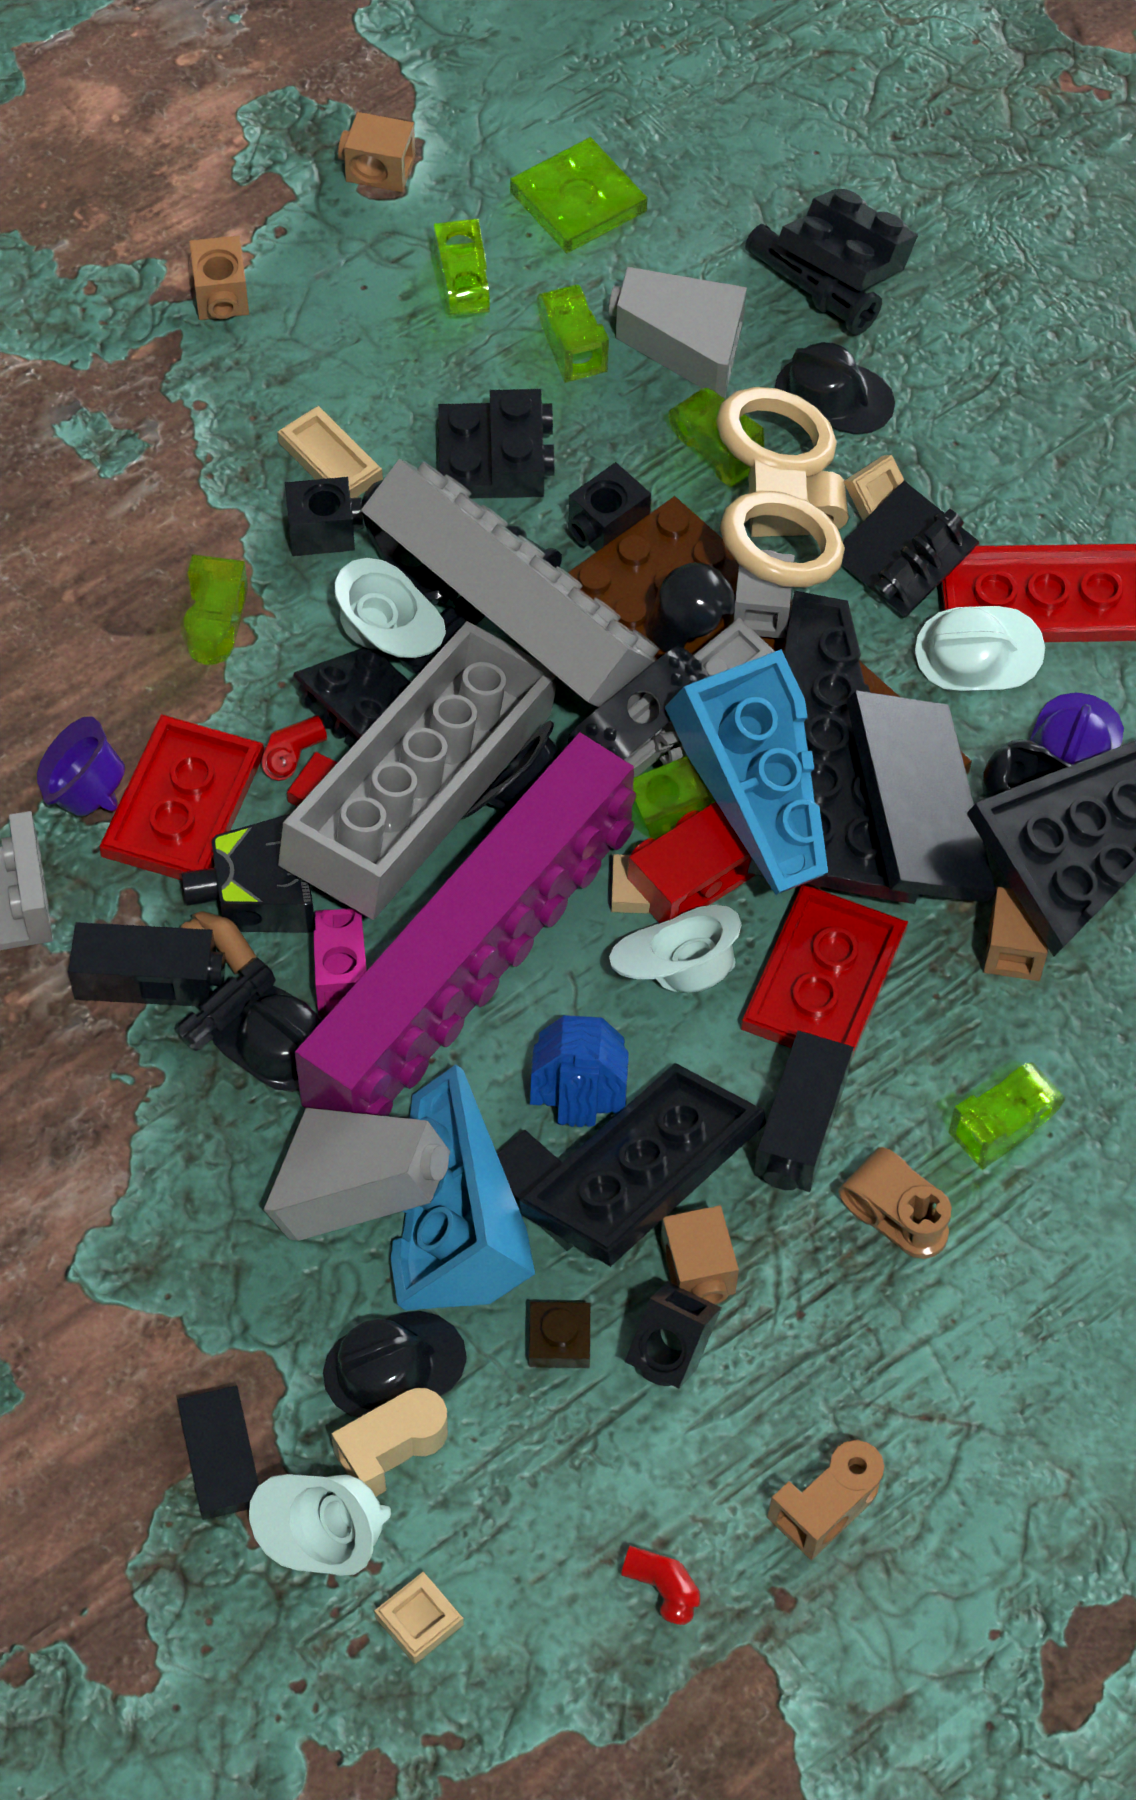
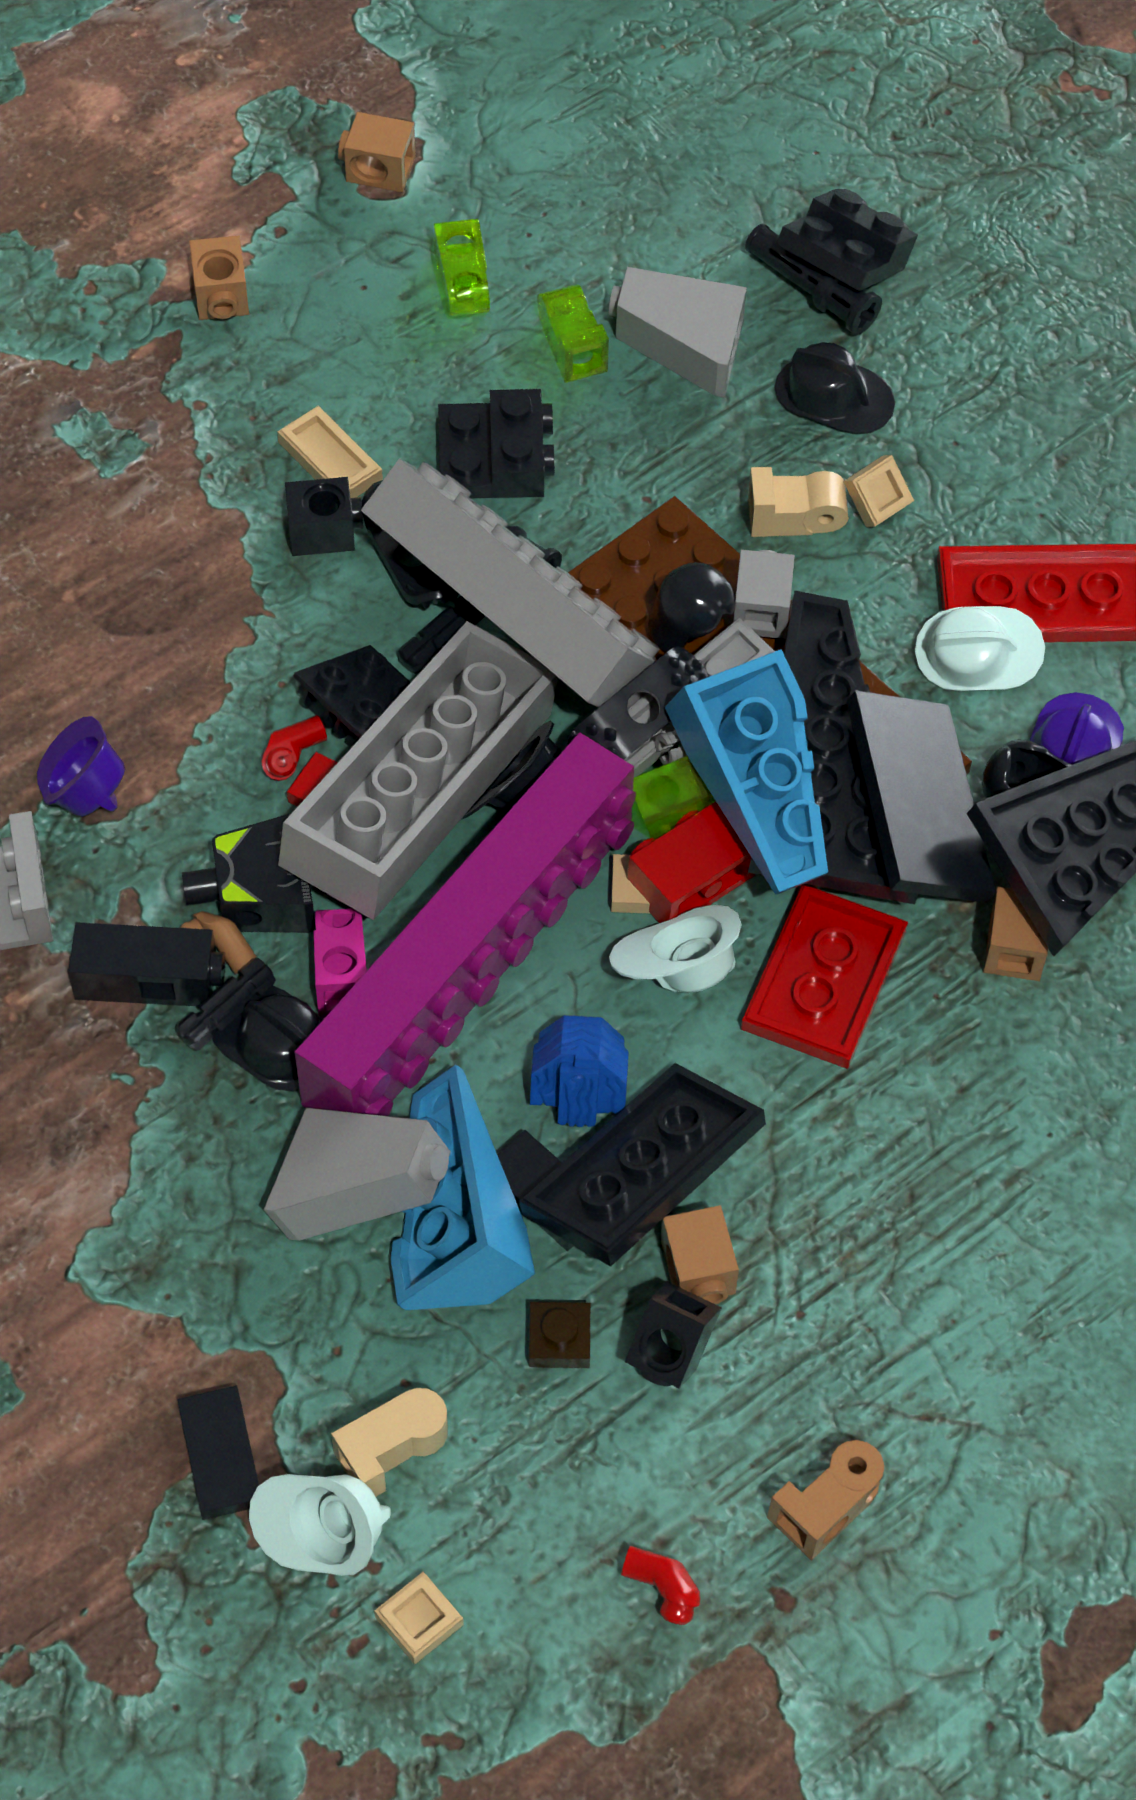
(181, 798): red tile -> none
(215, 618): clear neon green leg -> none
(386, 610): light aqua piece -> none
(393, 1357): black piece -> none
(578, 195): clear neon green plate -> none
(607, 507): black brick -> none
(696, 427): clear neon green leg -> none
(779, 487): tan bar -> none
(803, 1112): black brick -> none
(892, 1197): medium nougat piece -> none
(906, 548): black hinge -> none
(1005, 1114): clear neon green leg -> none

